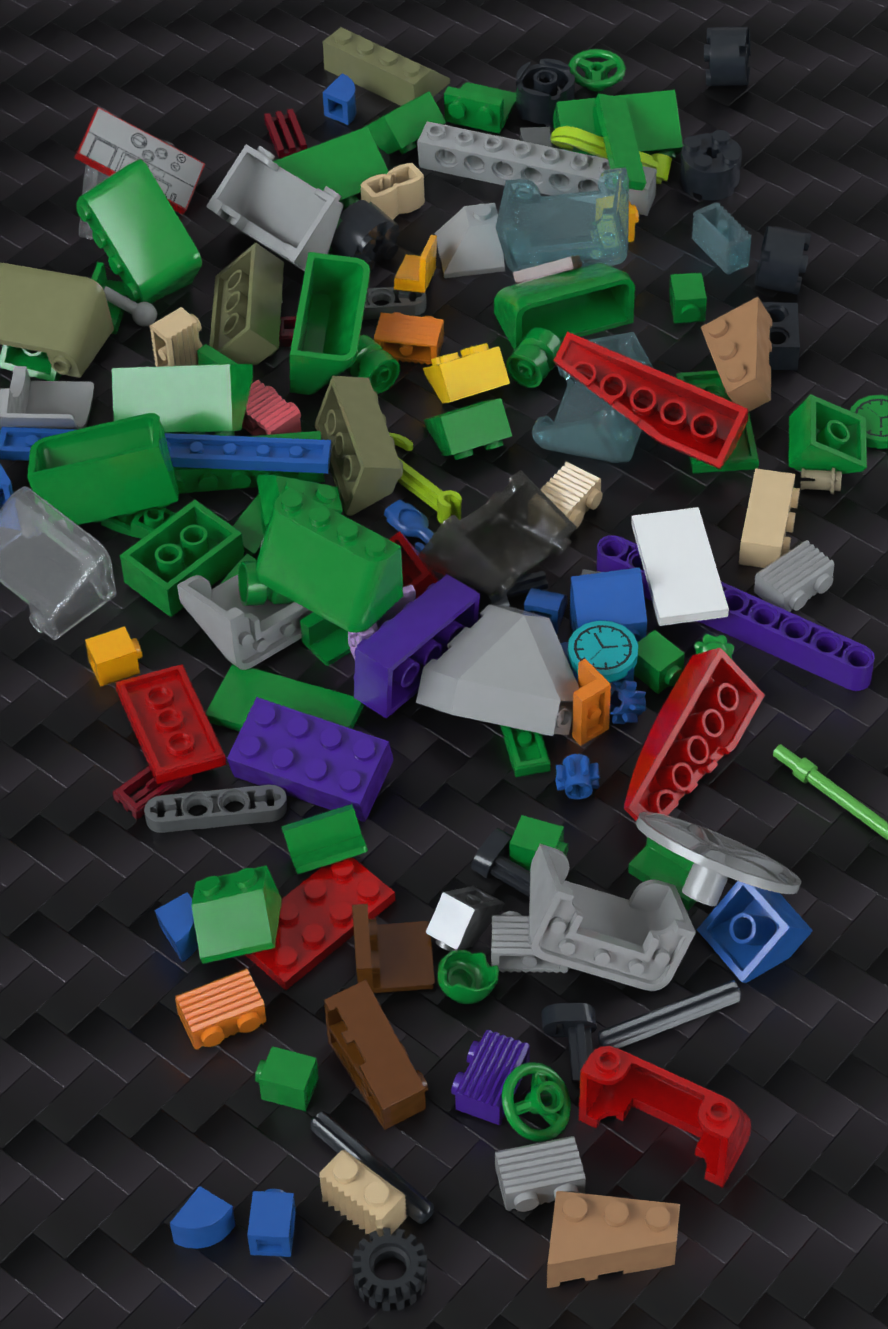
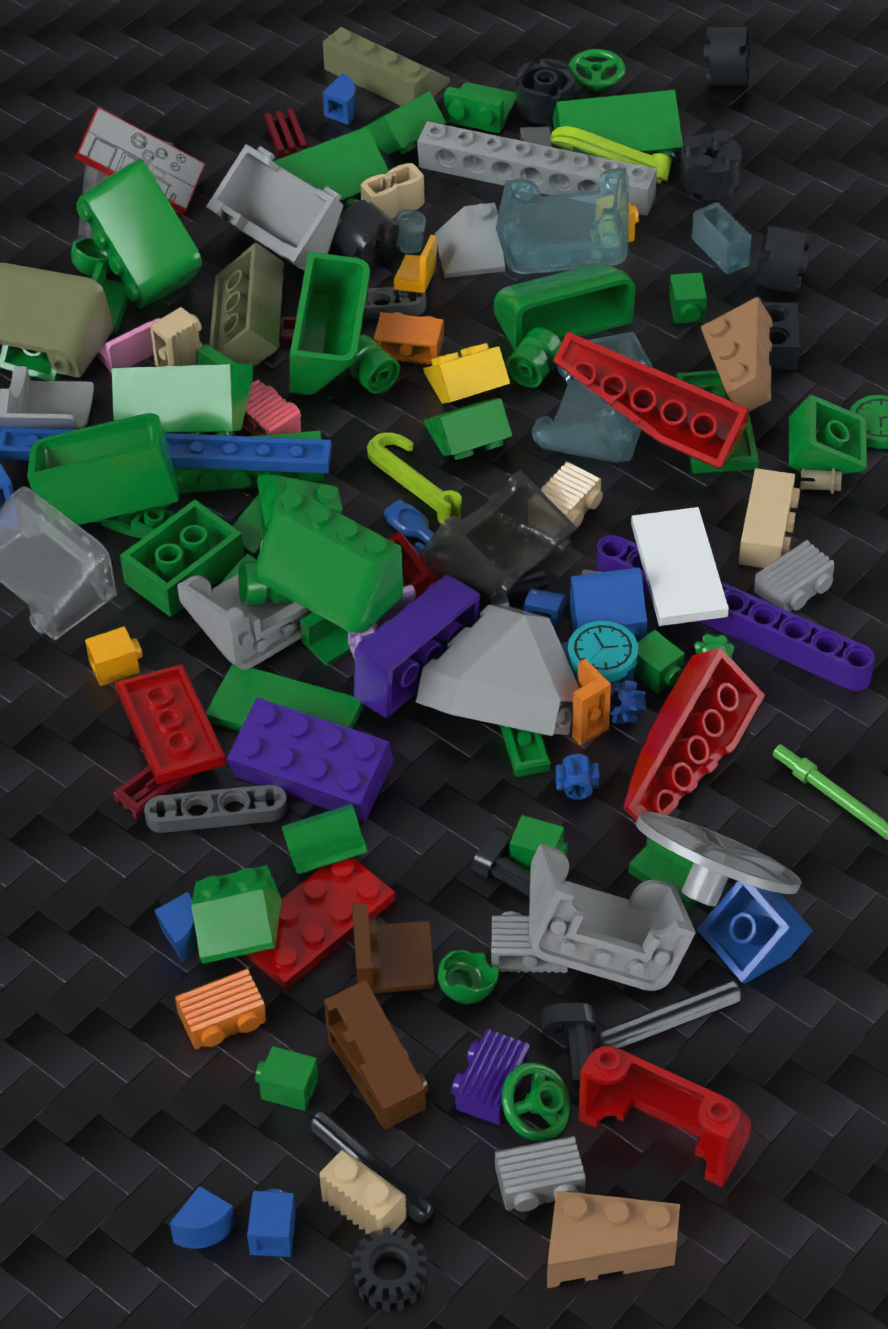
(86, 255): none -> green hair
(128, 348): none -> bright pink panel
(142, 313): light grey bar -> none
(362, 448): olive slope -> none
(411, 227): none -> clear light blue wheel
(462, 917): flat silver slope -> none
(548, 269): tile -> none
(620, 138): green tile -> none

